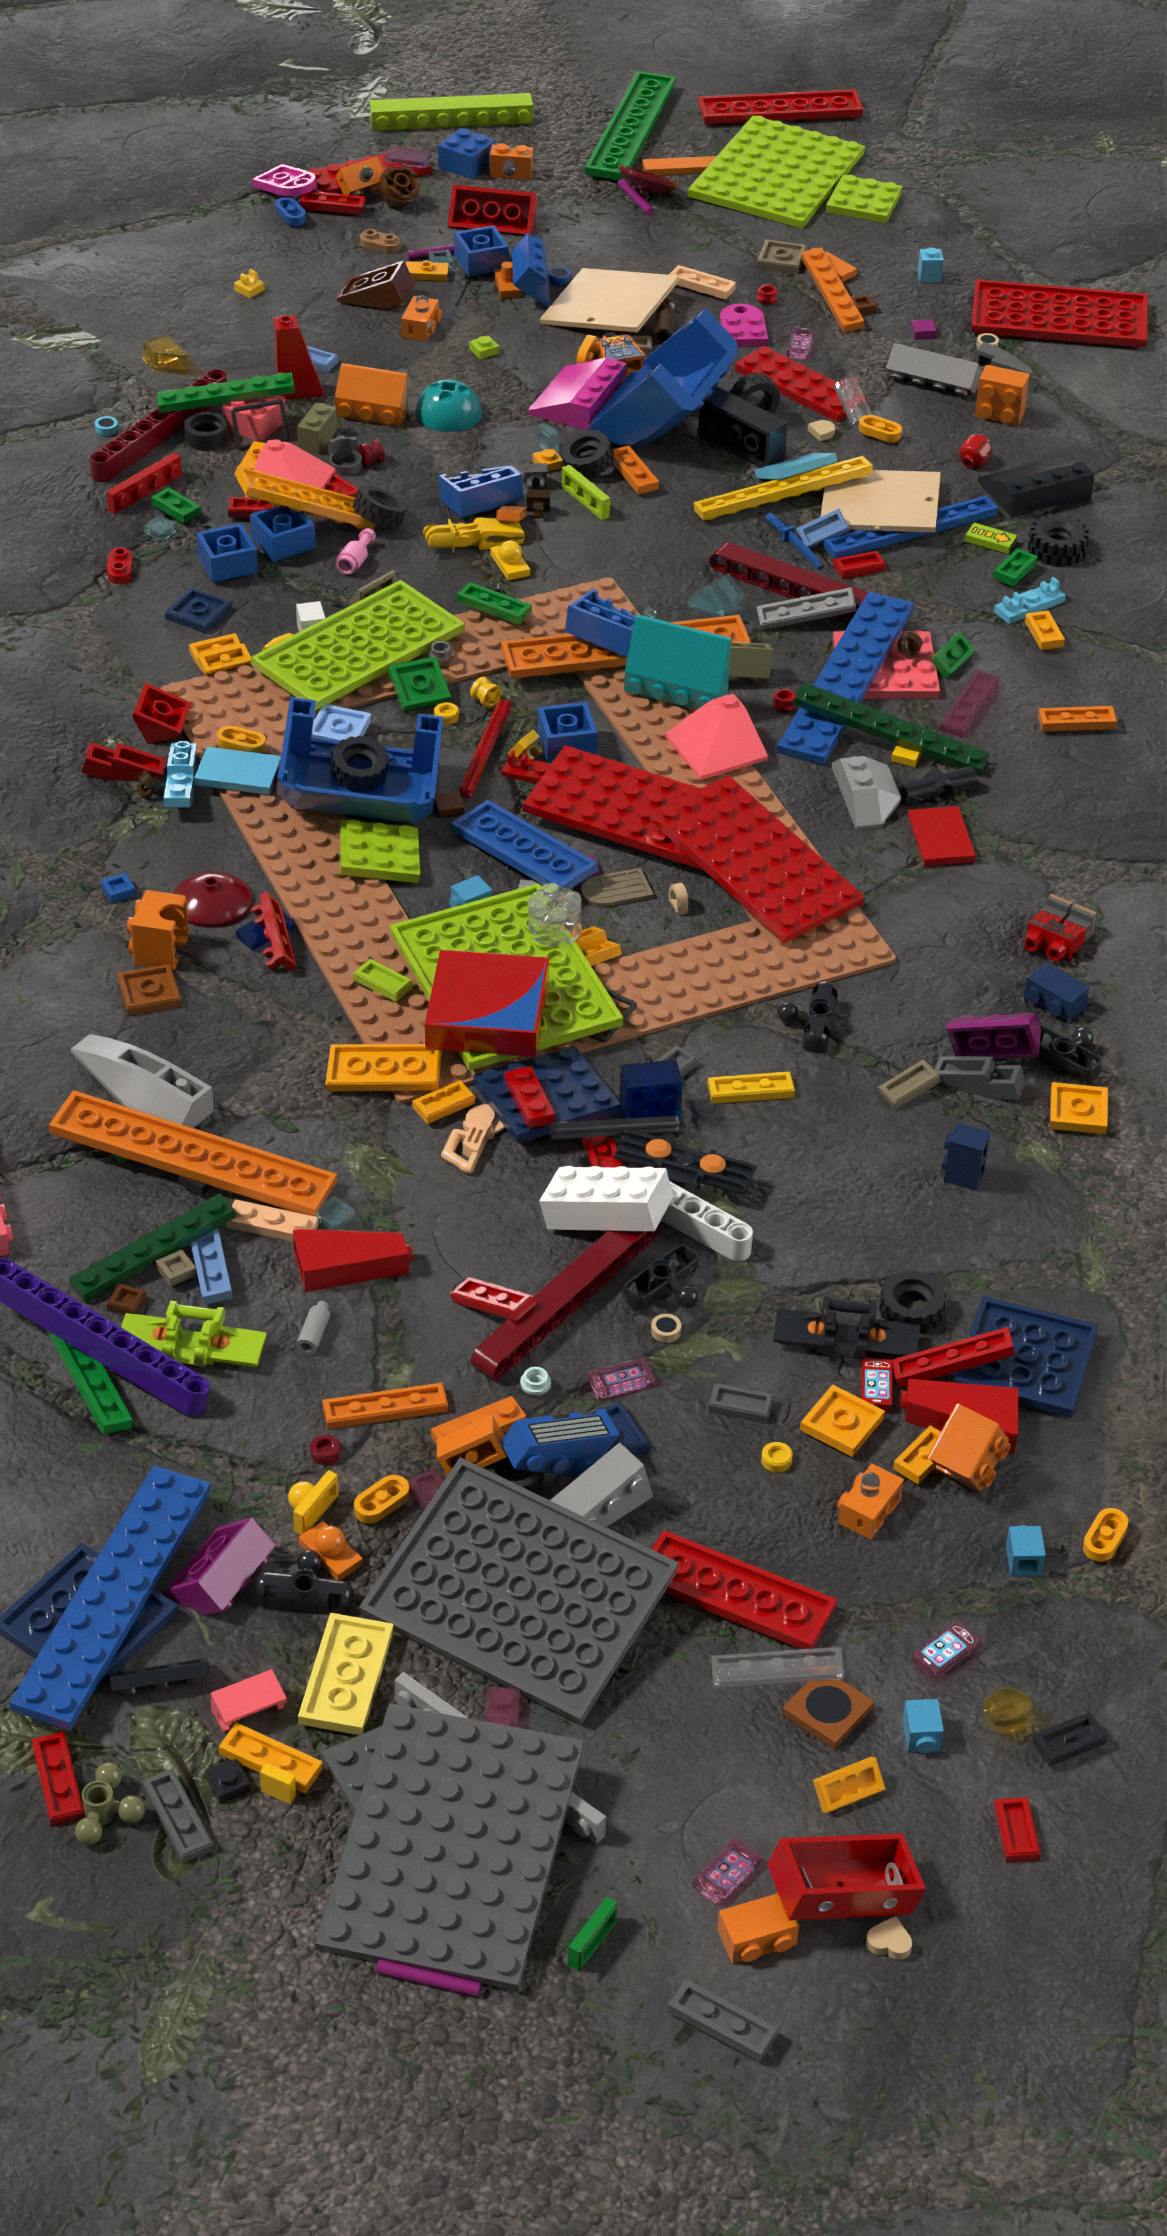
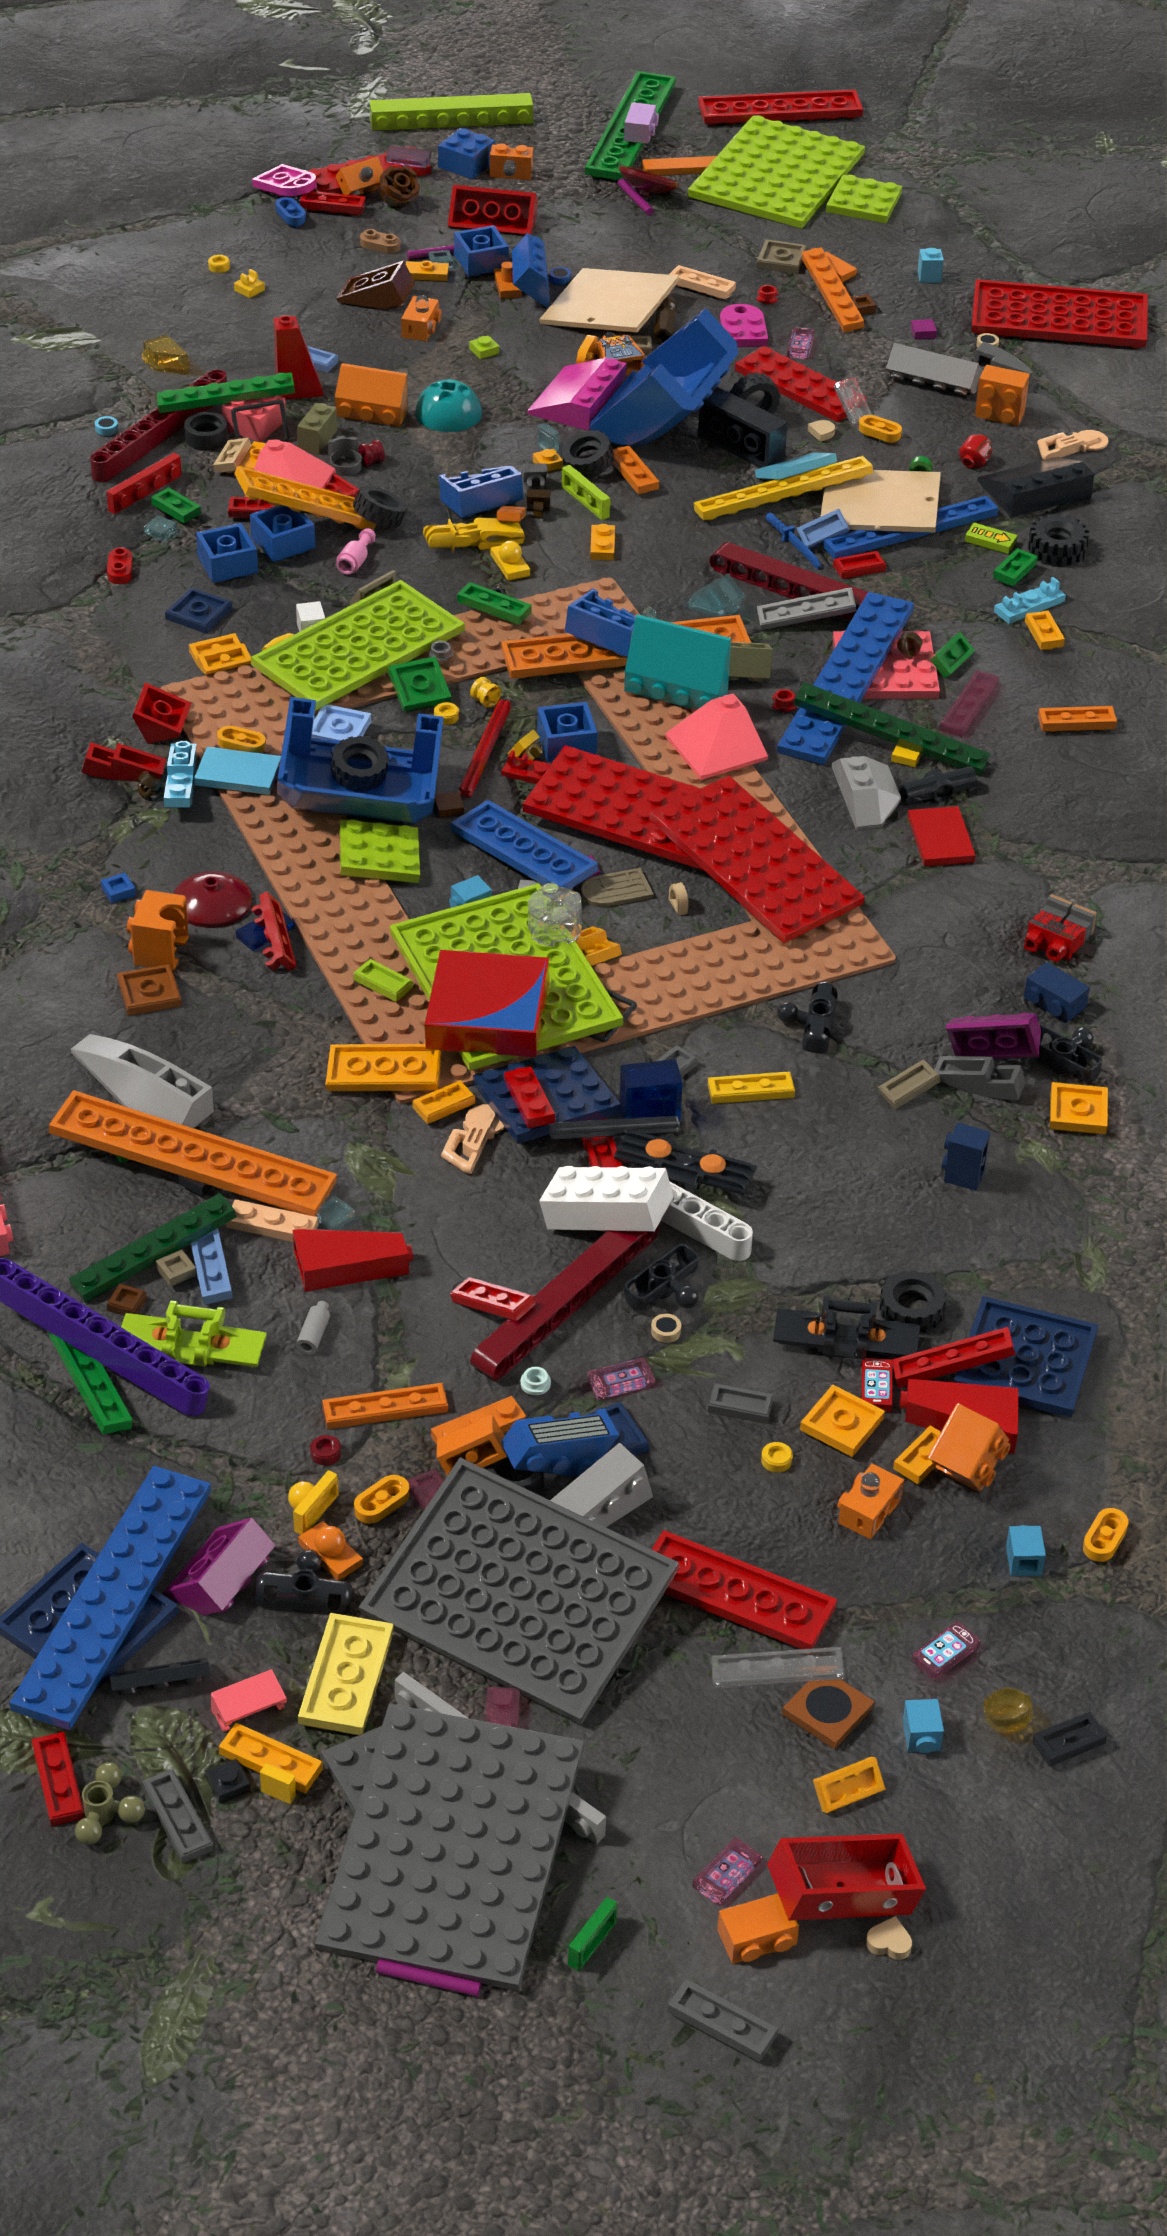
(219, 263): none -> yellow tile
(232, 455): none -> tan plate
(602, 542): none -> light orange plate
(640, 123): none -> lavender brick
(921, 464): none -> green tile
(1017, 1829): red tile -> none
(1067, 445): none -> light nougat piece

